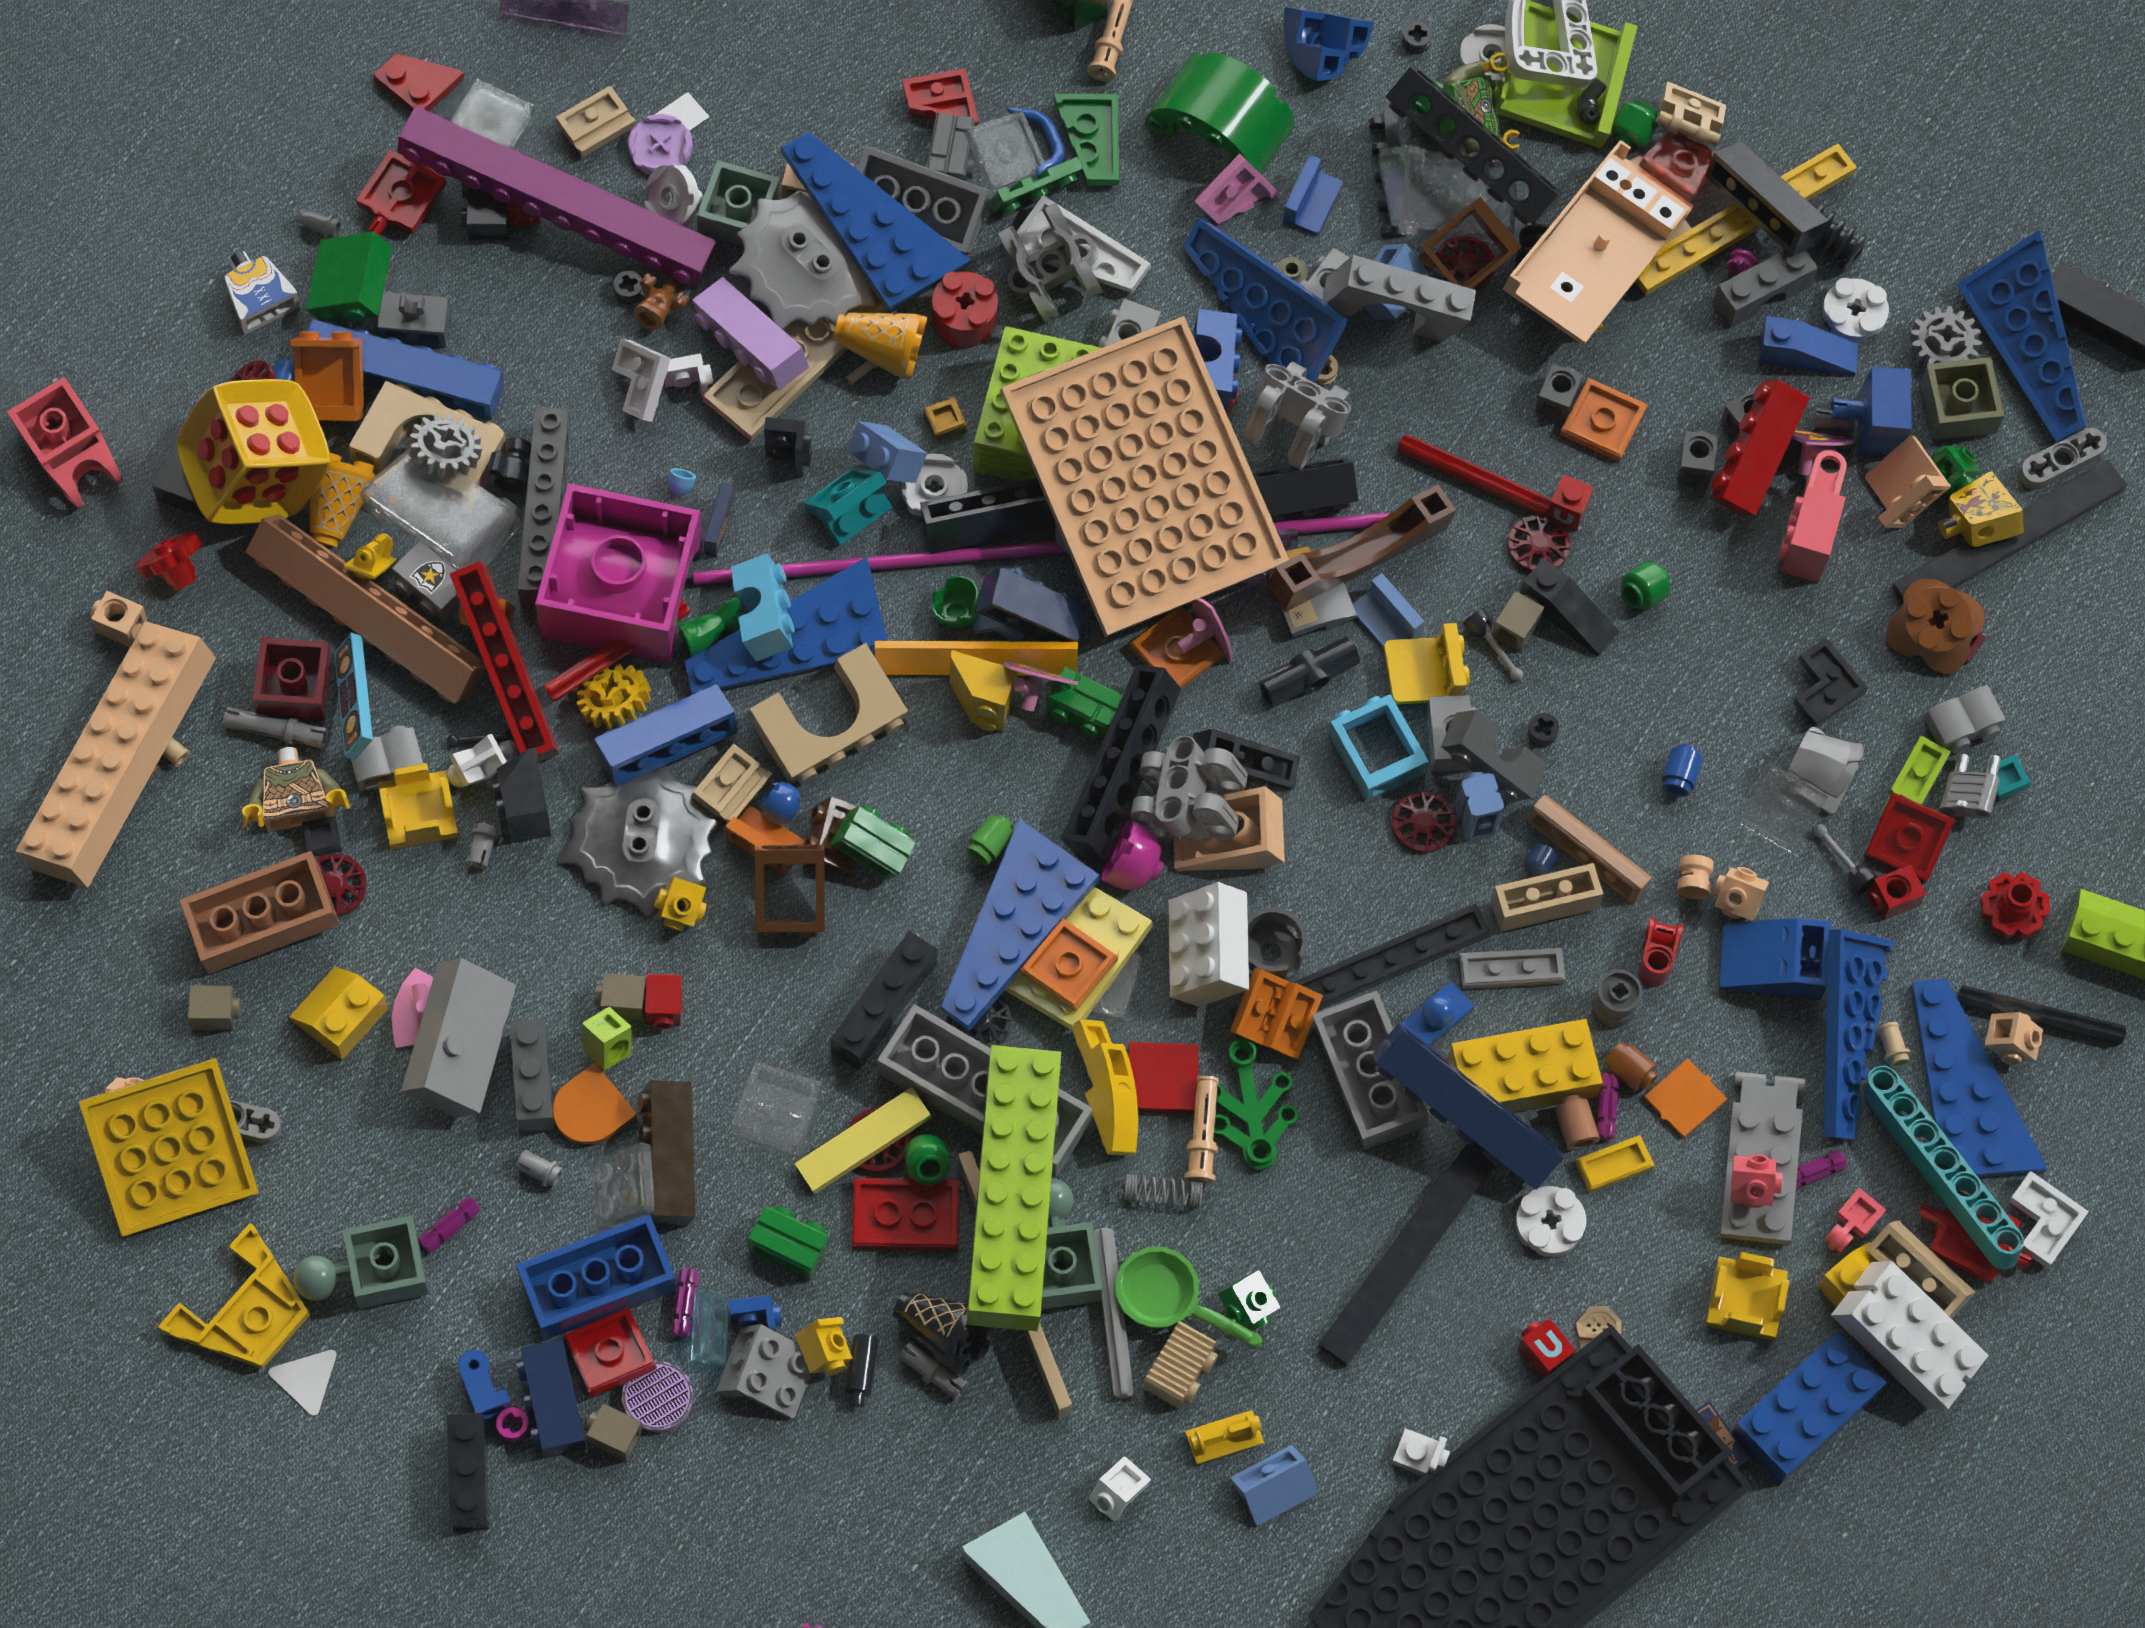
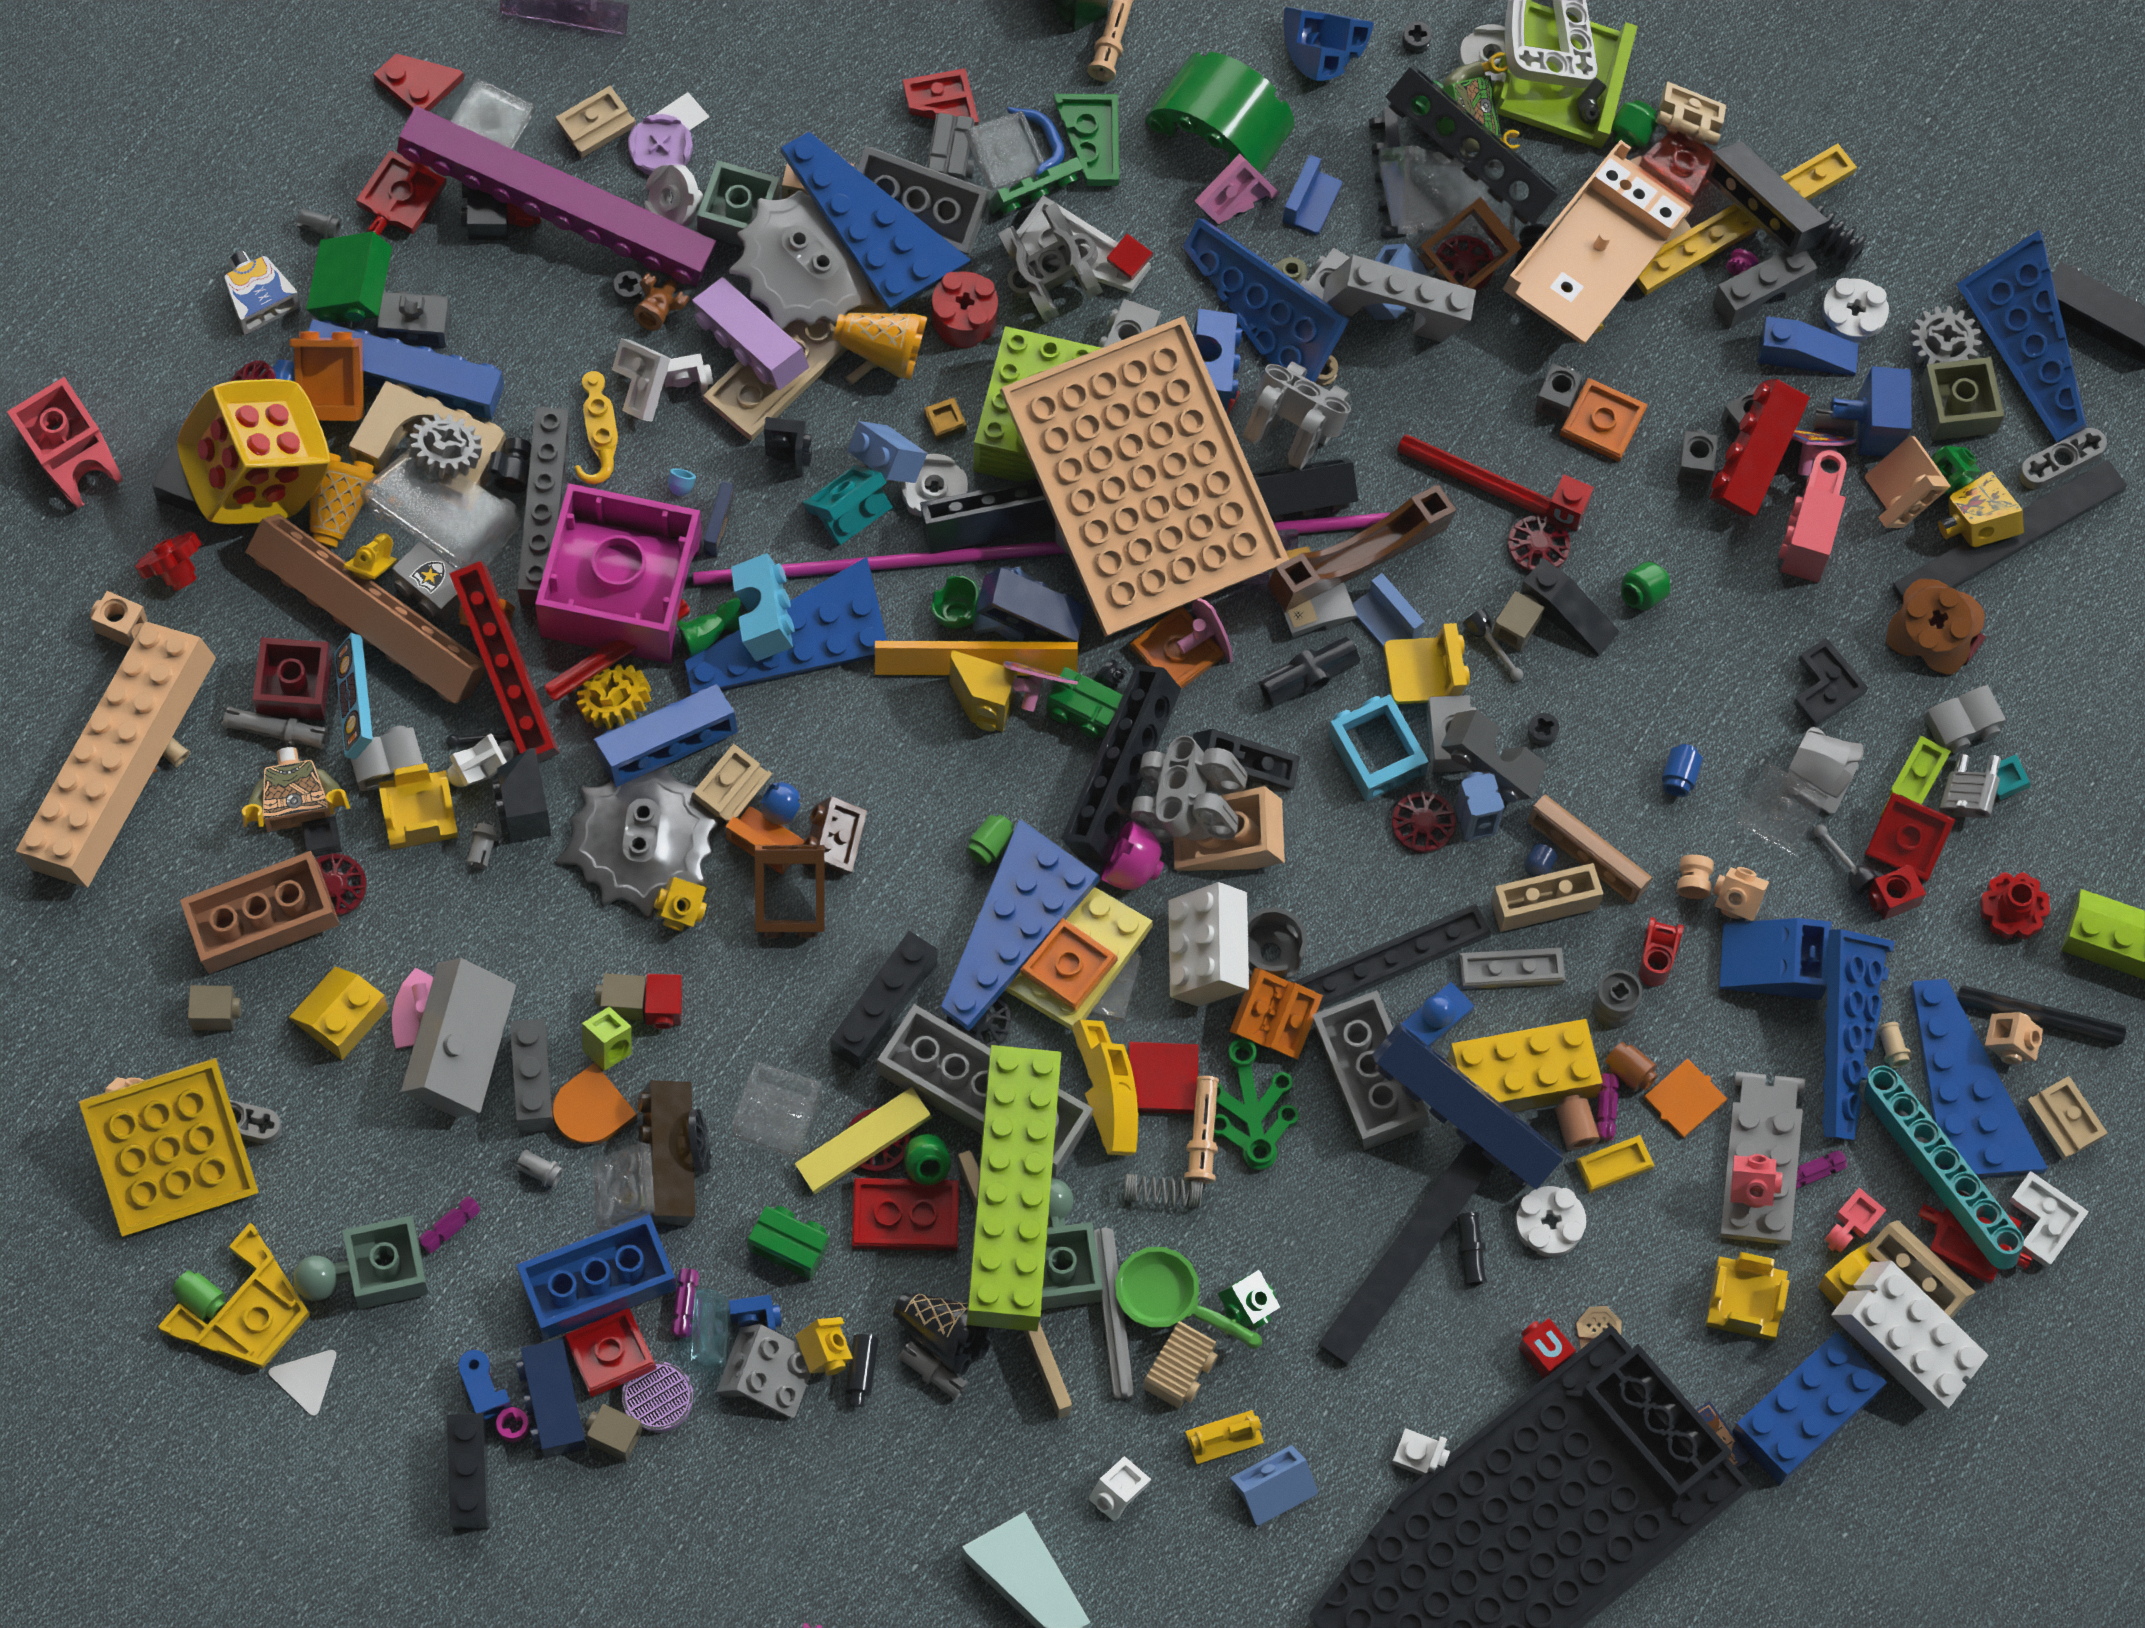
(198, 1295): none -> bright green brick
(599, 426): none -> yellow piece
(699, 1141): none -> black wheel
(802, 753): tan arch -> none
(874, 842): brick -> none
(1110, 675): none -> black bush
(1129, 256): none -> red tile
(1471, 1249): none -> black pin
(2066, 1118): none -> tan plate

